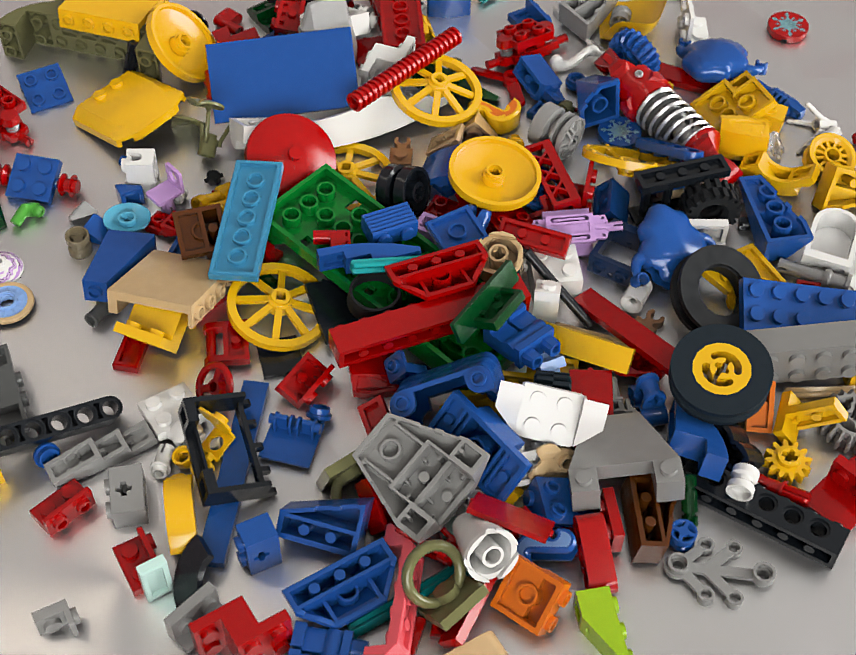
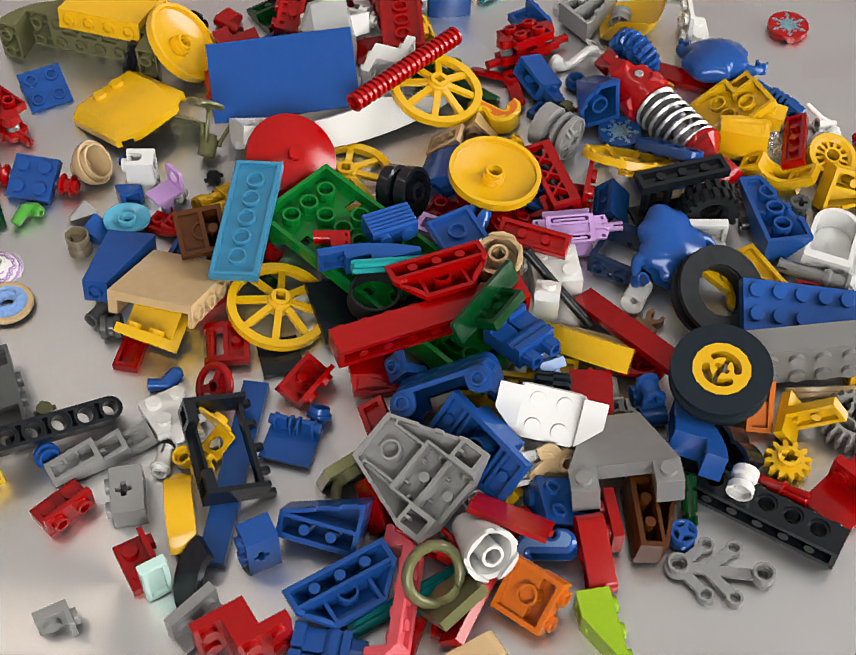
(43, 408): none -> olive piece
(91, 163): none -> tan piece
(107, 325): none -> dark grey wheel
(170, 379): none -> blue arm
(401, 152): medium nougat plate -> none
(794, 141): none -> red tile
(802, 207): none -> dark grey bush

